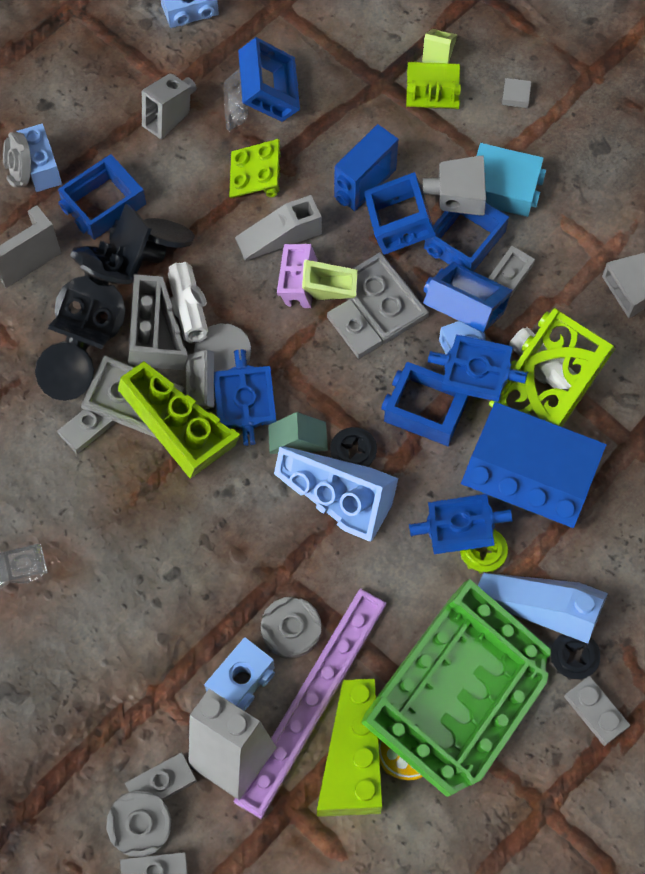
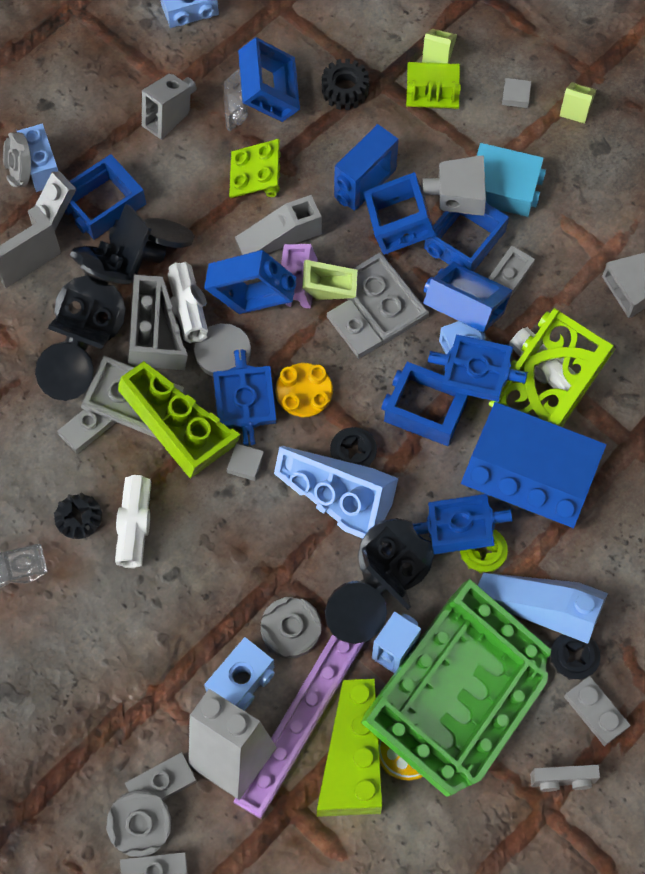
(55, 197): none -> light grey plate
(71, 527): none -> black gear
(133, 521): none -> white piece
(201, 378): light grey plate -> none
(228, 276): none -> blue window
(245, 462): none -> light grey tile
(298, 432): sand green slope -> none
(304, 389): none -> yellow dish
(349, 72): none -> black tyre
(358, 607): none -> black piece
(396, 641): none -> light blue brick
(552, 778): none -> light grey plate
(577, 102): none -> yellowish green slope

